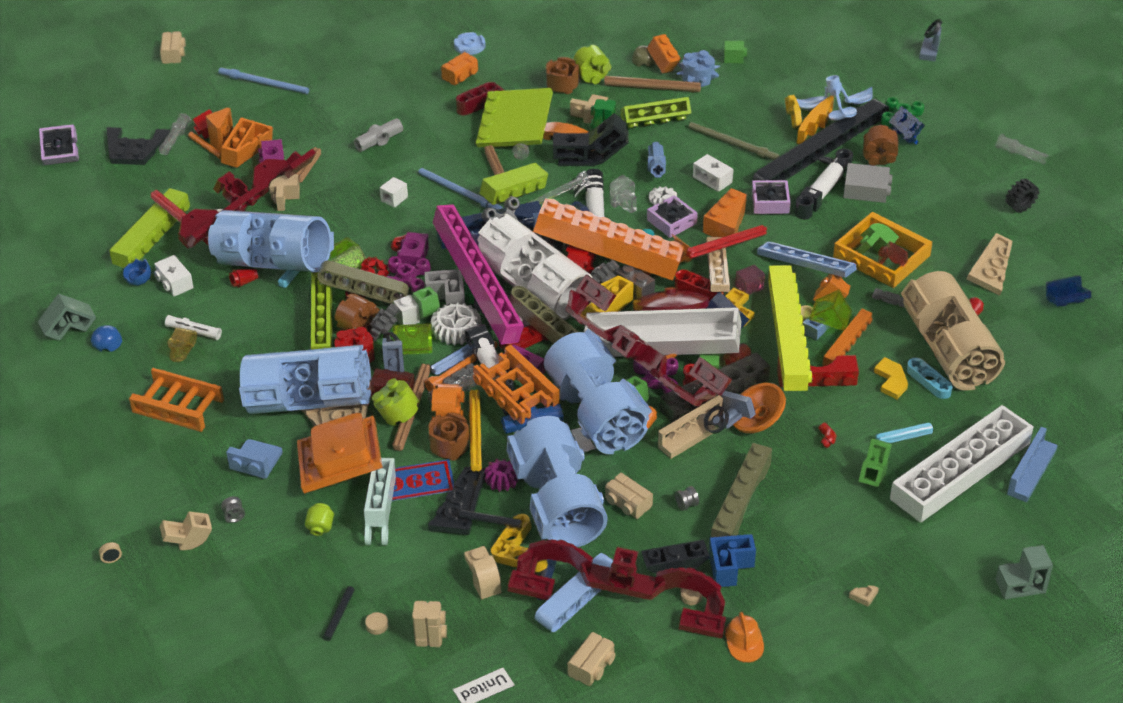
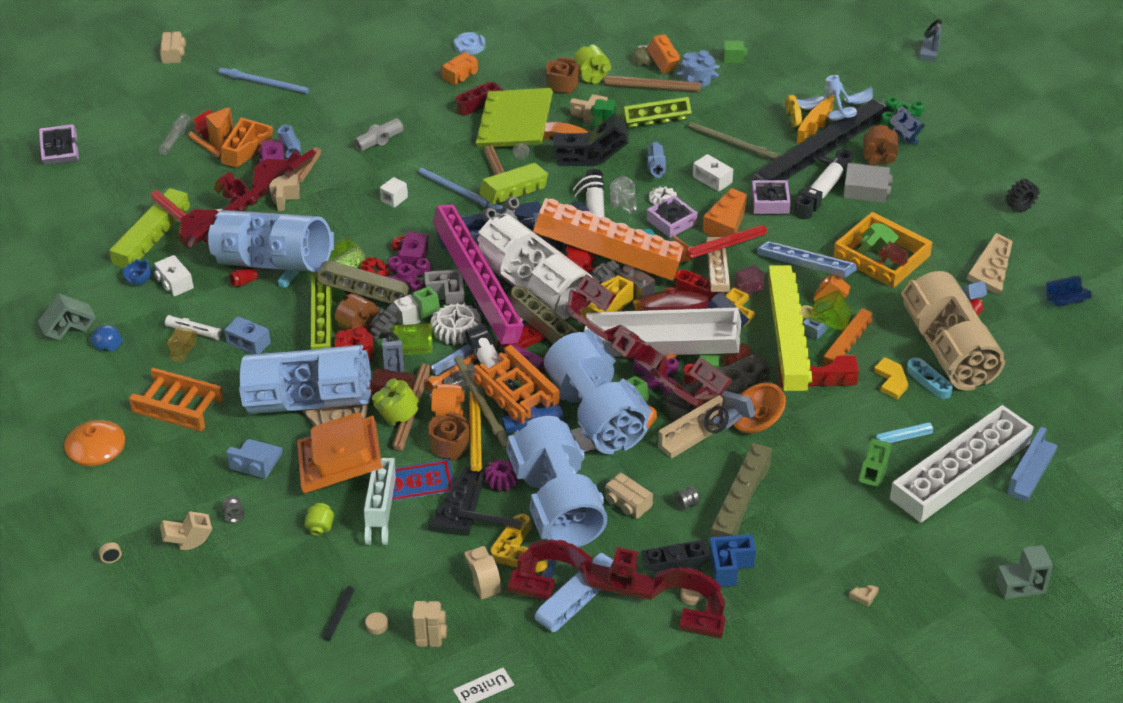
(94, 442): none -> orange dish
(133, 150): black wing -> none
(247, 336): none -> medium blue brick
(289, 140): none -> medium blue piece
(497, 430): none -> olive bar
(581, 179): clear piece -> none
(591, 659): tan brick -> none
(744, 638): orange piece -> none
(830, 435): red arm -> none
(888, 297): dark grey axle -> none
(975, 290): none -> medium blue slope
(1014, 146): clear pin -> none

